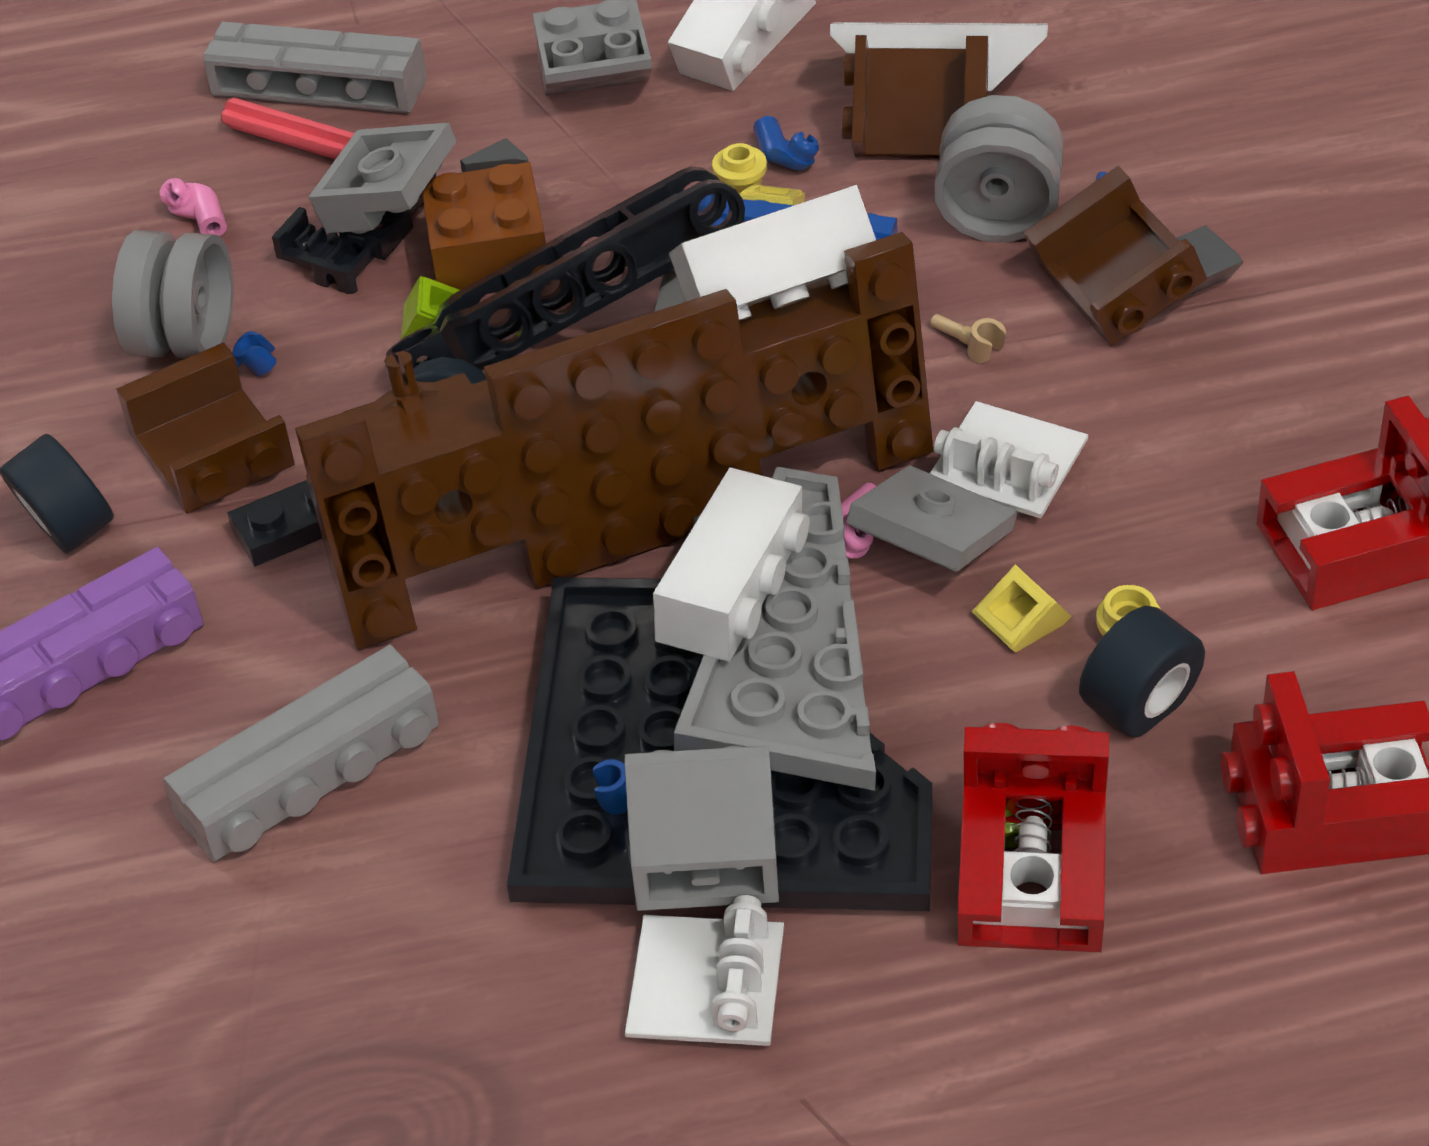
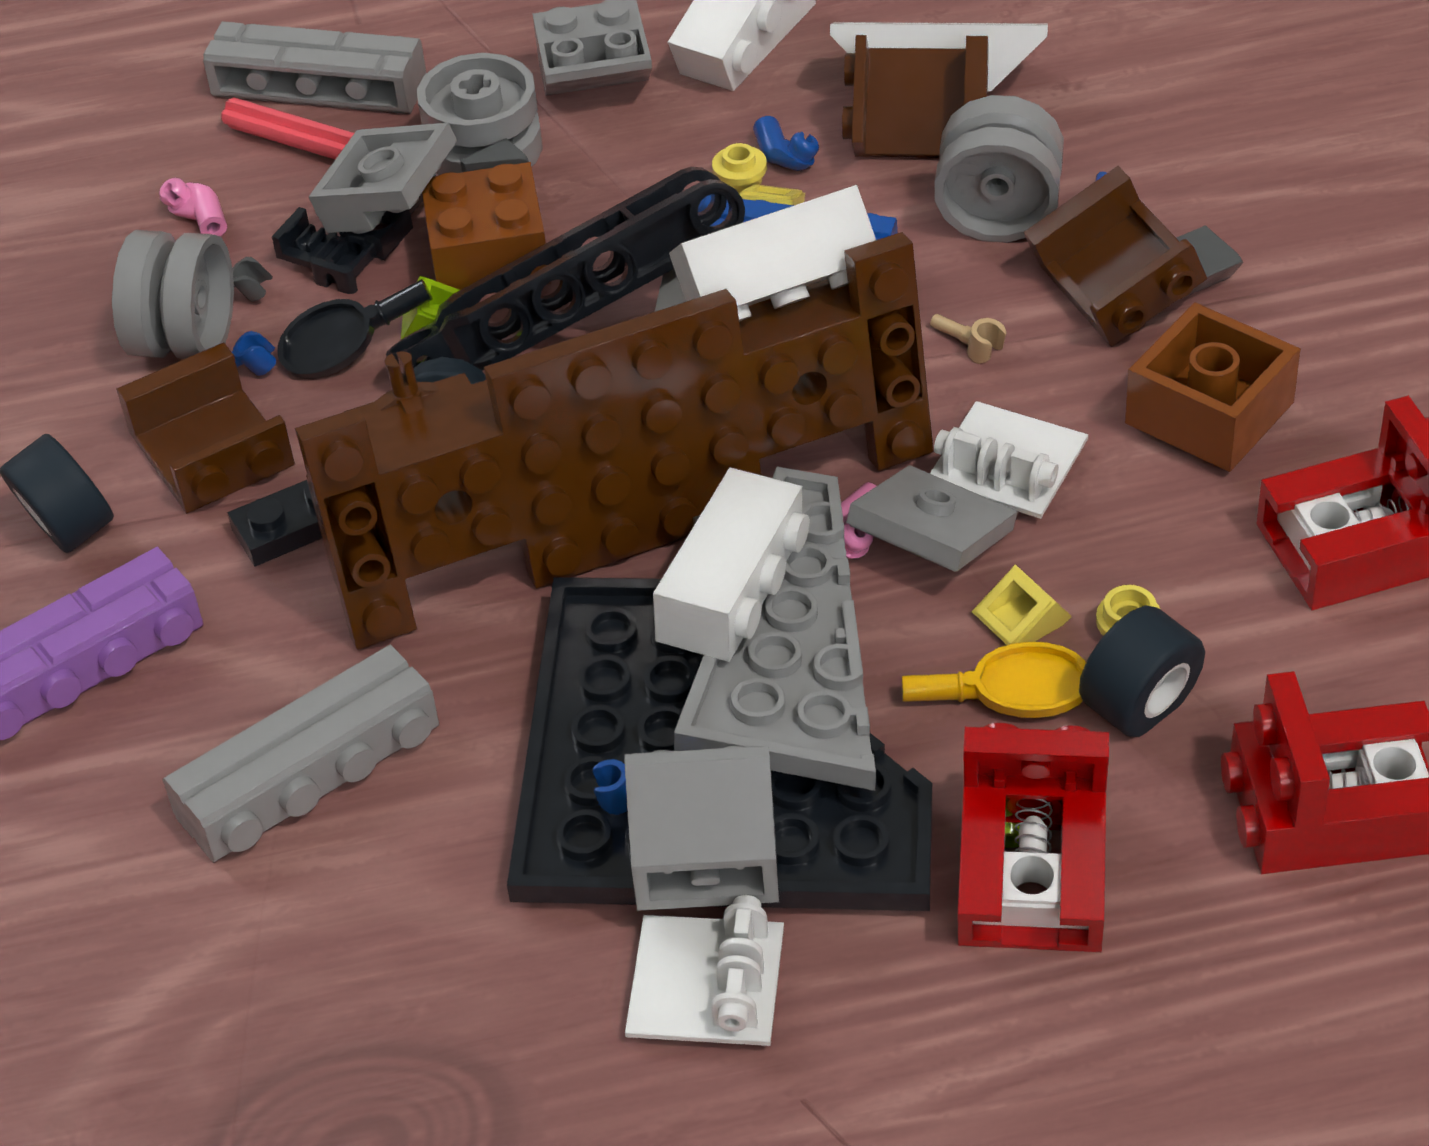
(247, 278): none -> dark grey hand
(340, 331): none -> black piece
(484, 102): none -> light grey wheel
(1011, 680): none -> yellow piece
(1212, 386): none -> dark orange brick

